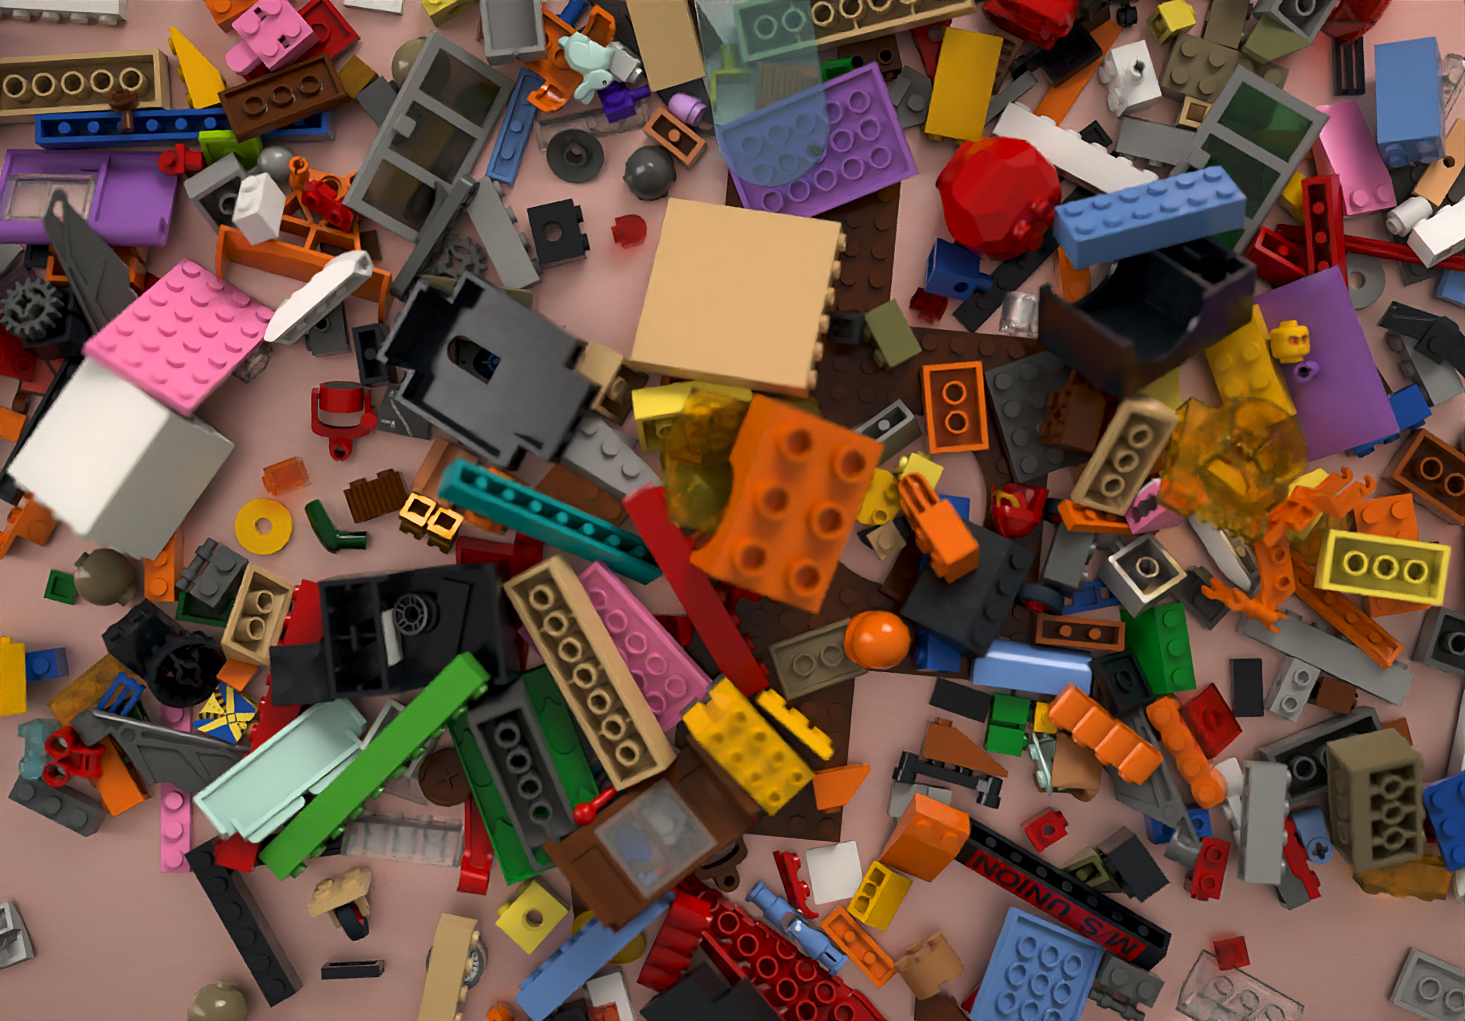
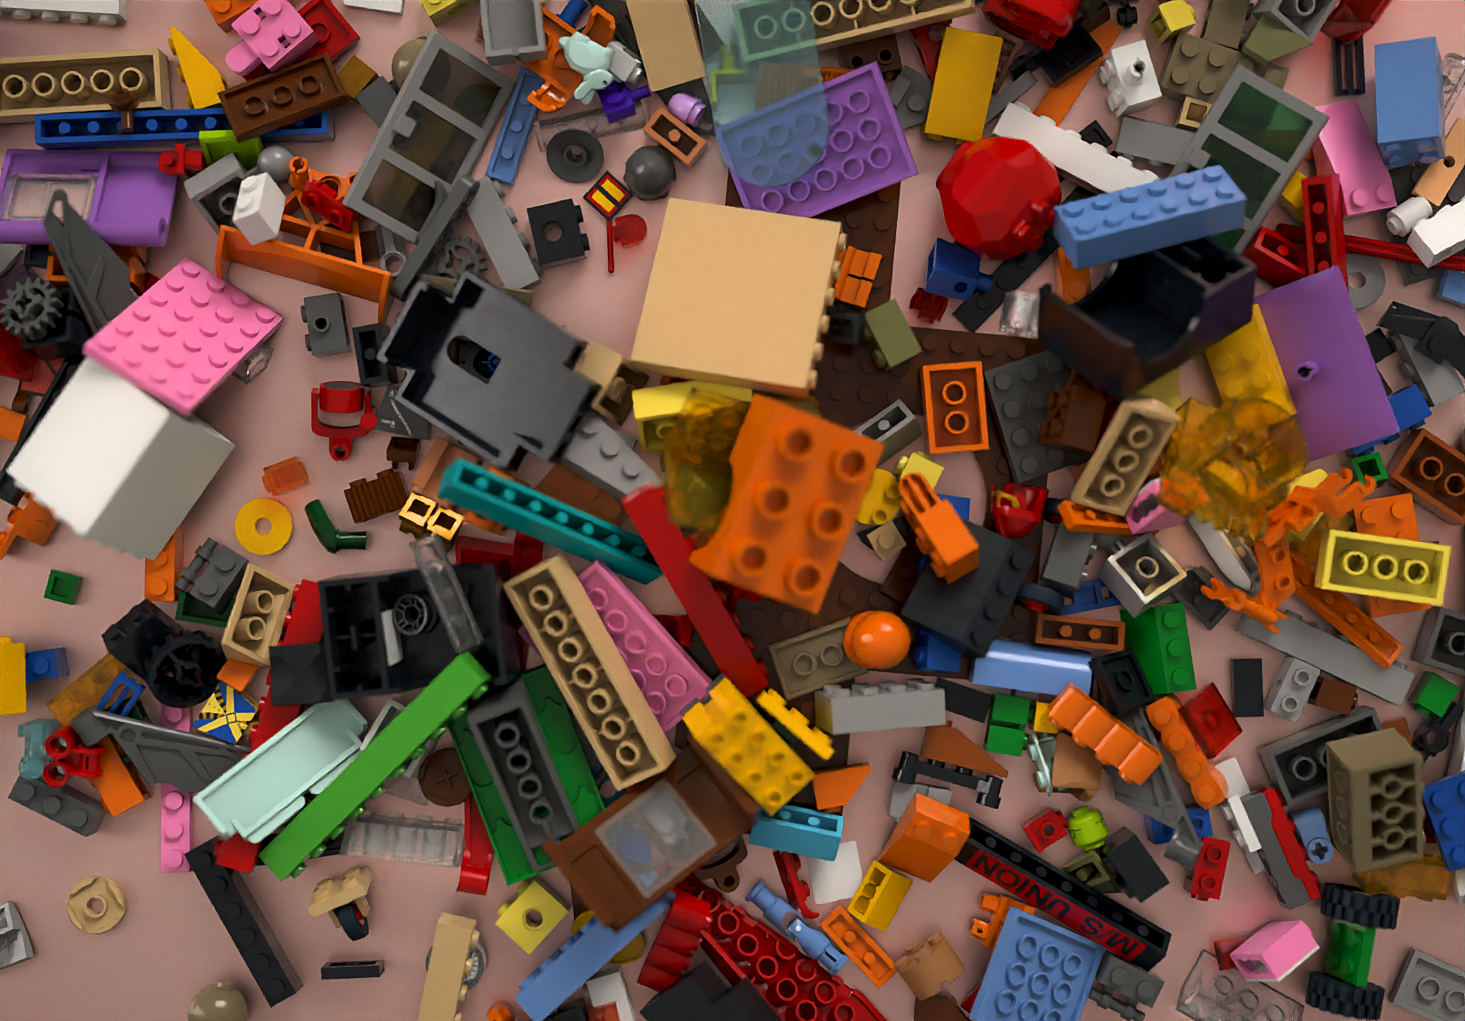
(104, 577): dark tan brick -> none
(112, 897): none -> tan tile
(319, 297): white brick -> none
(390, 248): none -> light grey piece
(403, 450): none -> reddish brown tile
(446, 592): none -> clear brick
(586, 812): red bar -> none
(608, 198): none -> piece
(785, 731): none -> green tile
(798, 831): none -> medium azure brick
(834, 68): green tile -> none
(855, 277): none -> orange hips
(880, 706): none -> light grey brick
(998, 906): none -> orange hips
(1087, 828): none -> lime head
(1263, 822): light grey brick -> none
(1274, 951): none -> bright pink piece
(1289, 342): yellow head -> none
(1344, 983): none -> black plate
(1368, 465): none -> green brick
(1378, 345): none -> black tile
(1432, 695): none -> green brick
(1441, 728): none -> black axle

